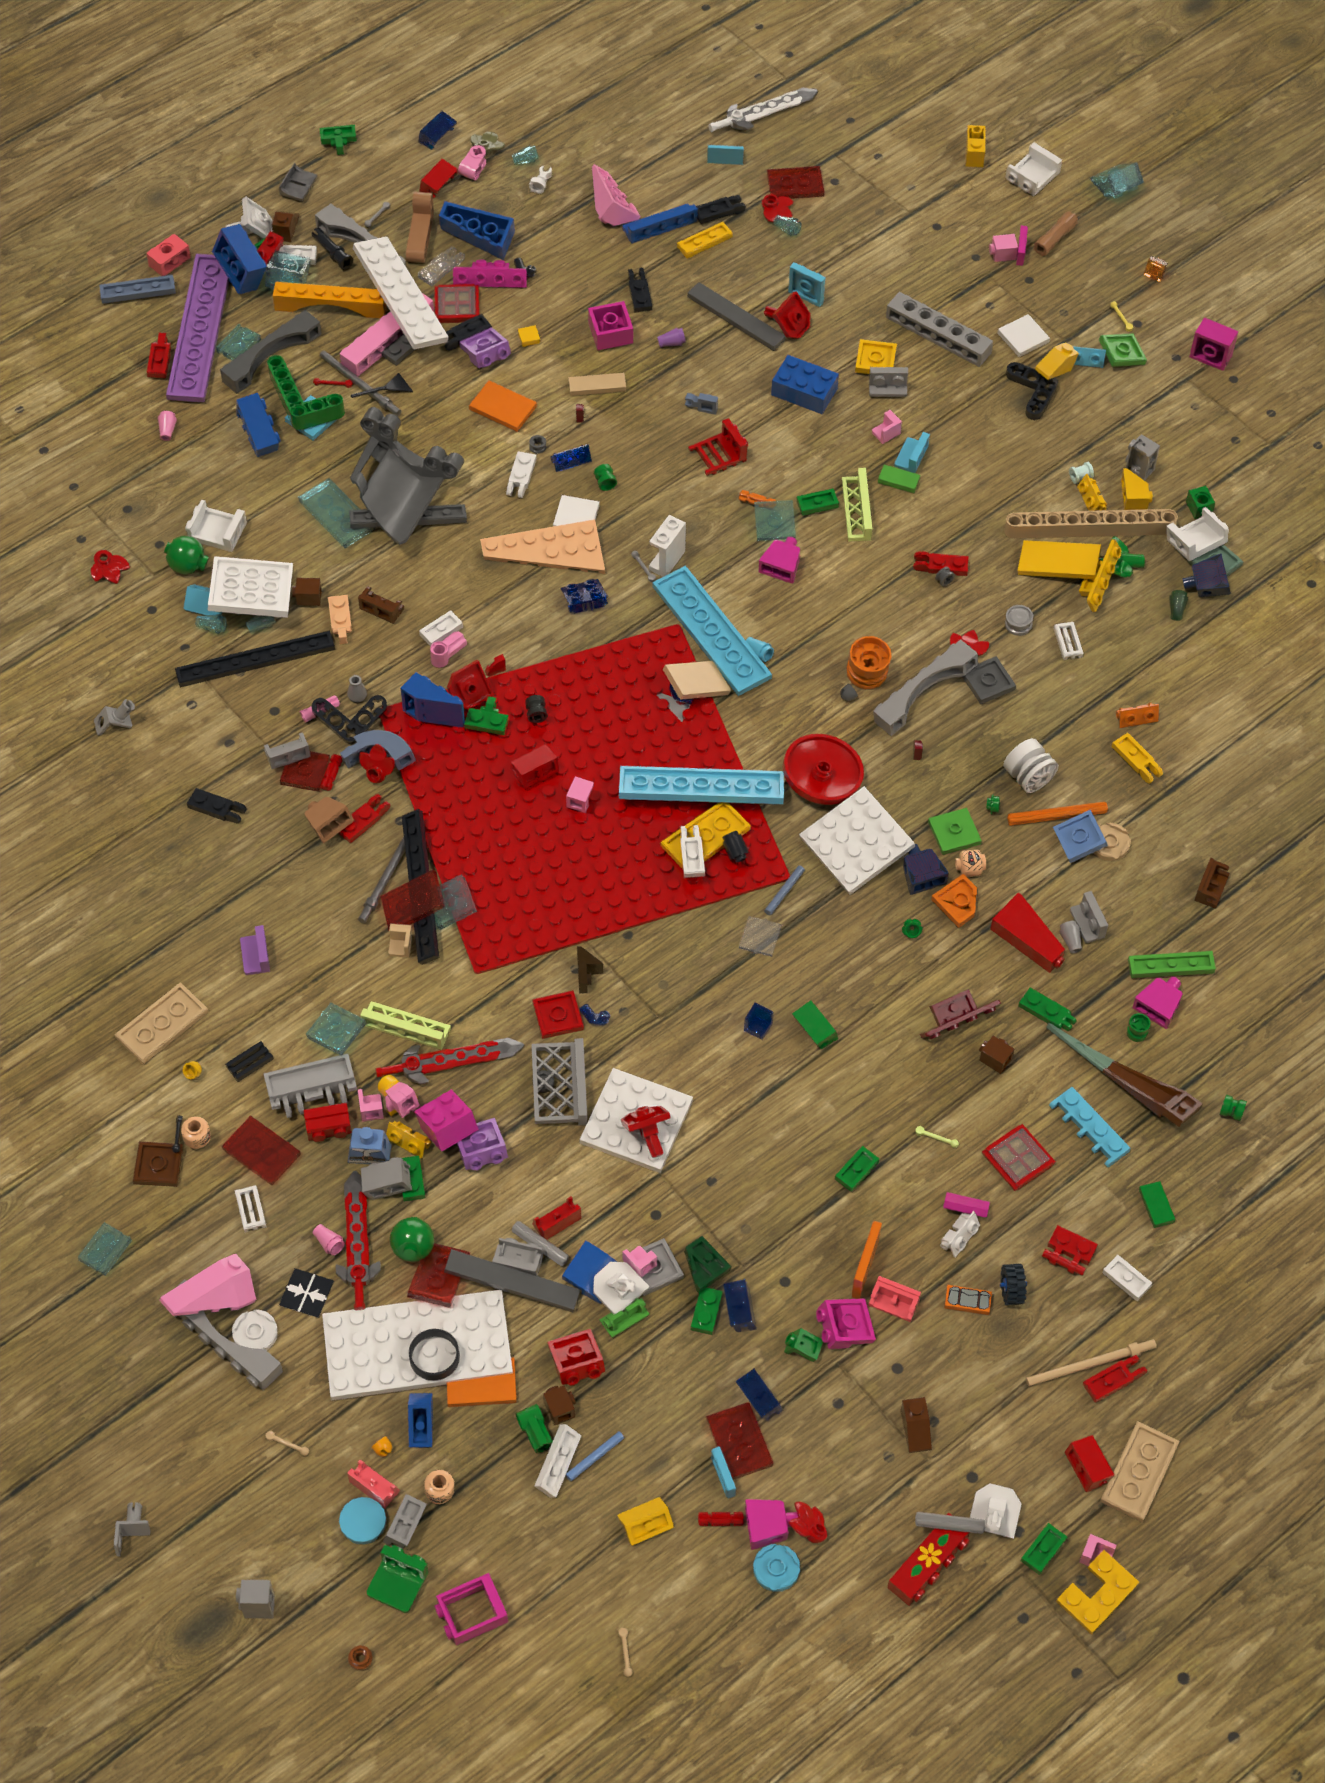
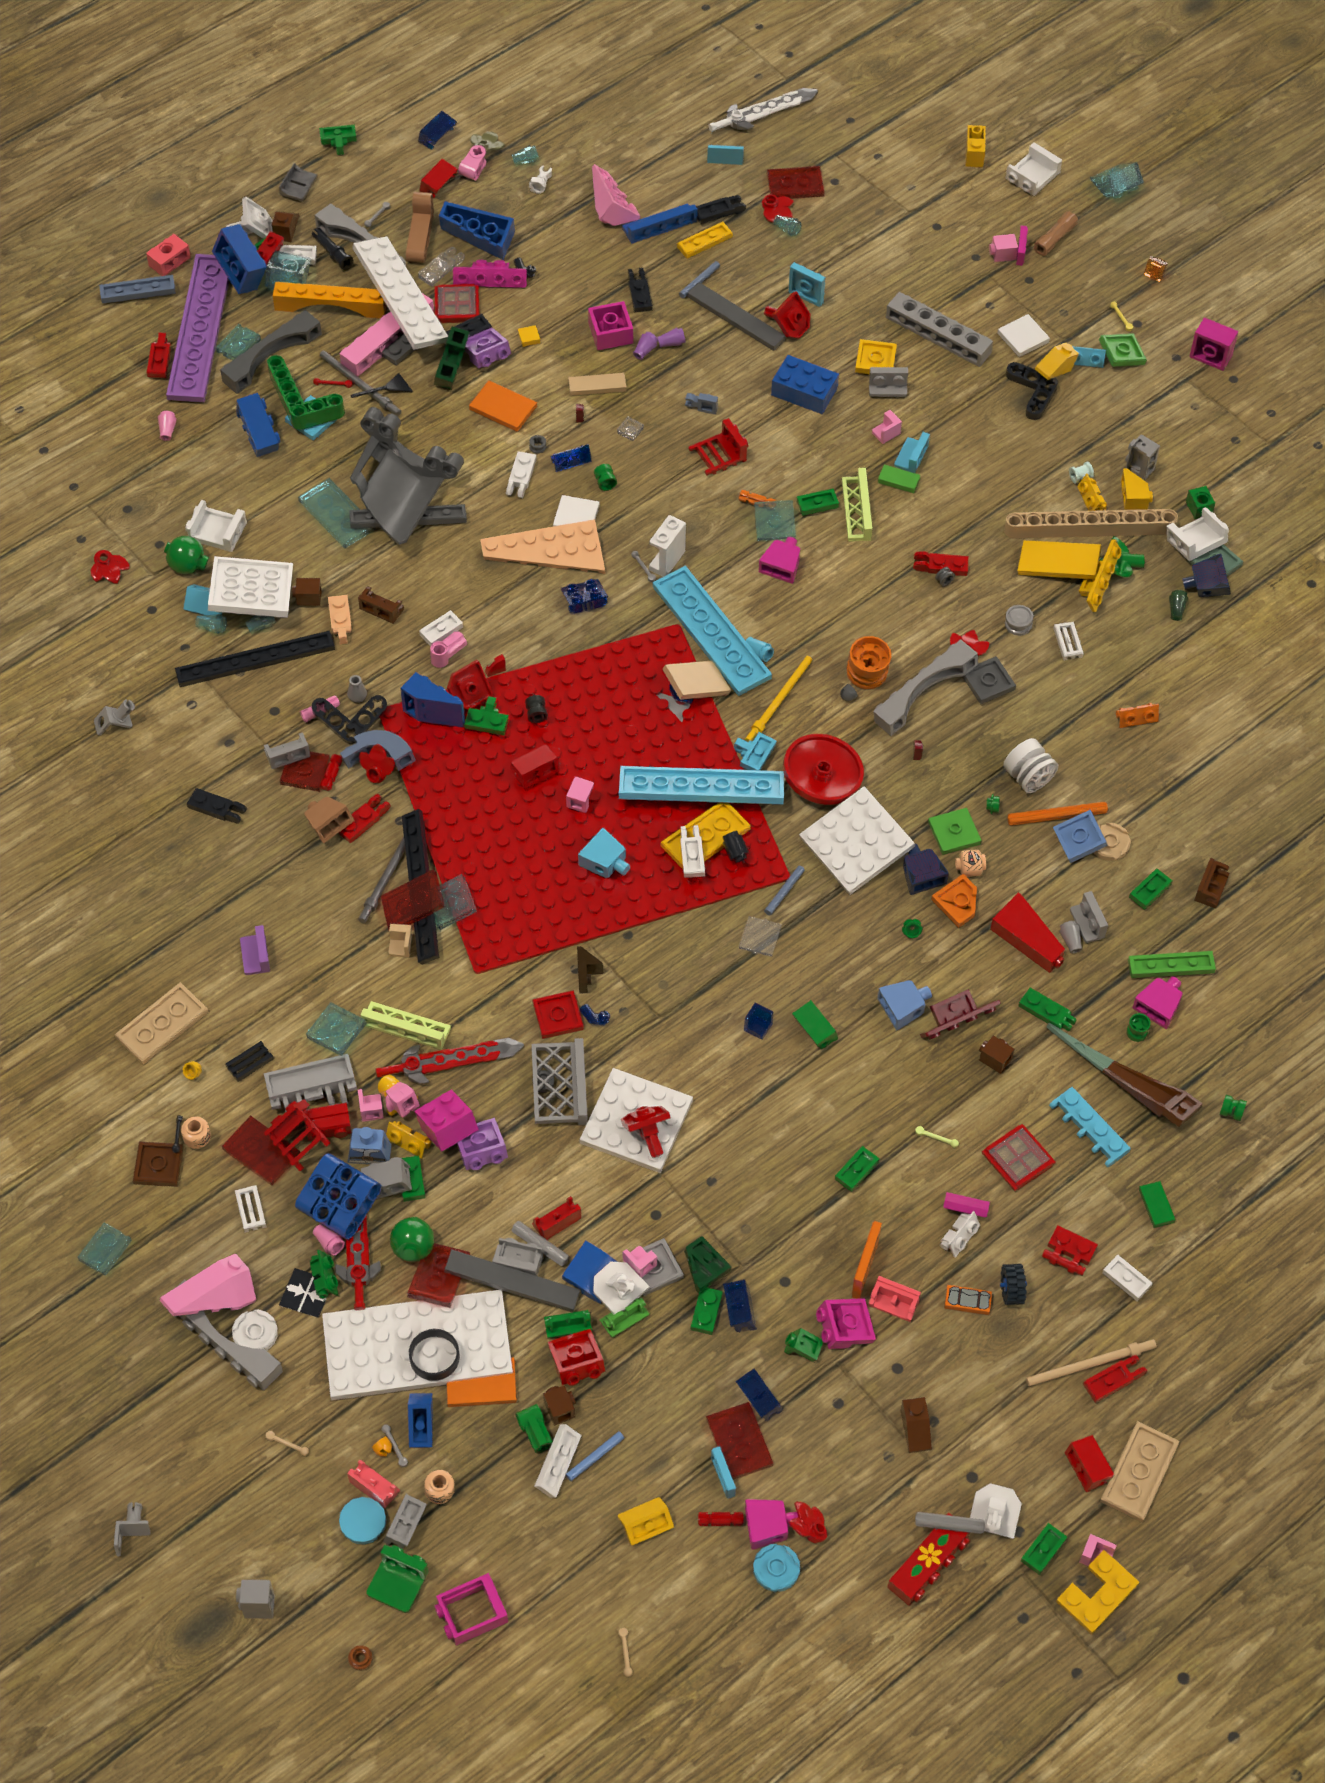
(286, 1123): none -> red plate
(322, 1266): none -> green hinge
(334, 1175): none -> blue connector
(402, 1460): none -> light grey hinge
(451, 358): none -> dark green arch
(567, 1323): none -> green hinge
(604, 855): none -> medium azure torso
(630, 428): none -> clear plate
(646, 343): none -> medium lavender cone
(704, 275): none -> sand blue bar
(755, 752): none -> medium azure hinge
(759, 725): none -> yellow bar
(903, 1002): none -> medium blue torso
(1137, 757): yellow hinge -> none
(1150, 889): none -> green plate

